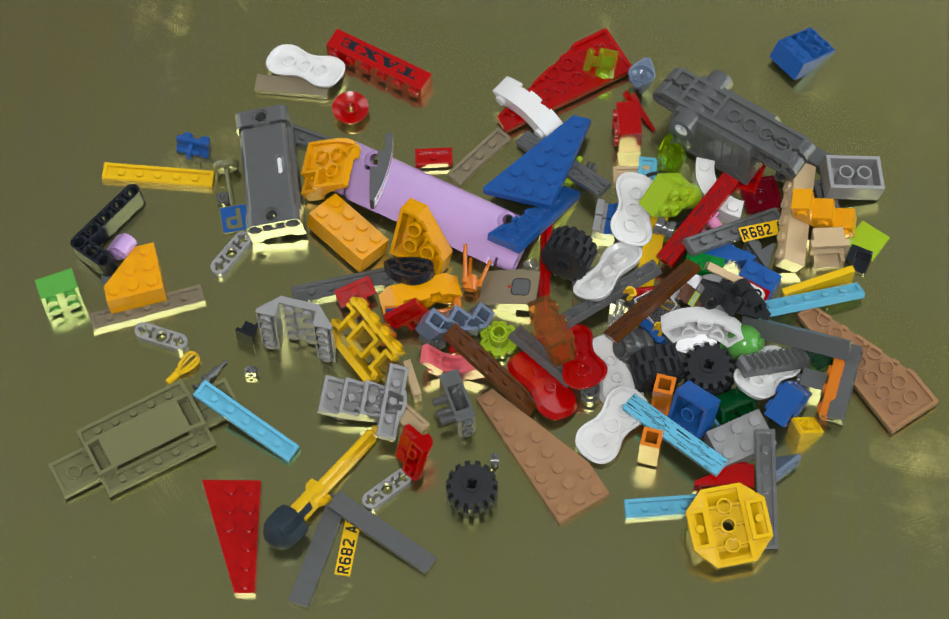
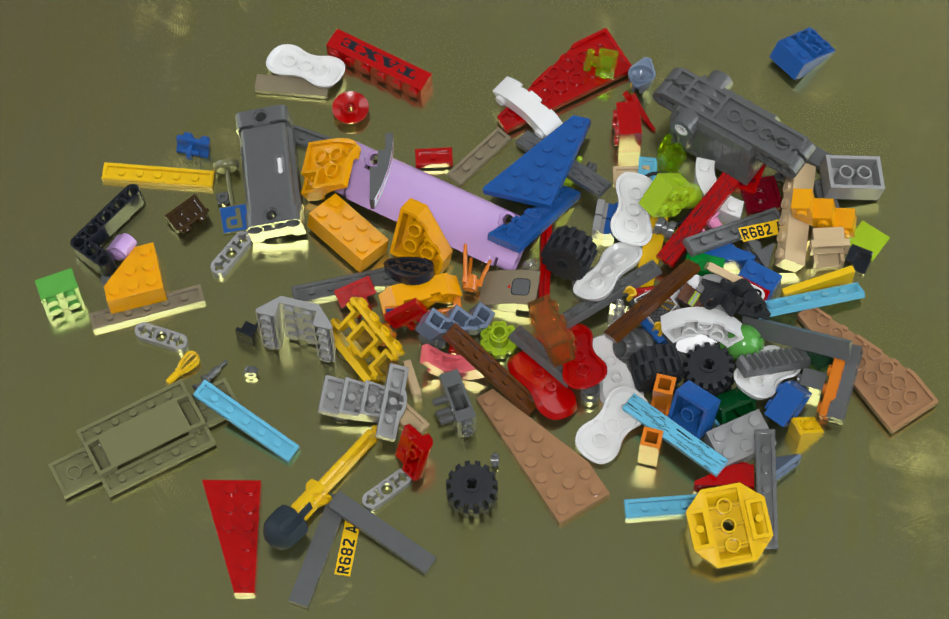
(186, 214): none -> dark brown bracket

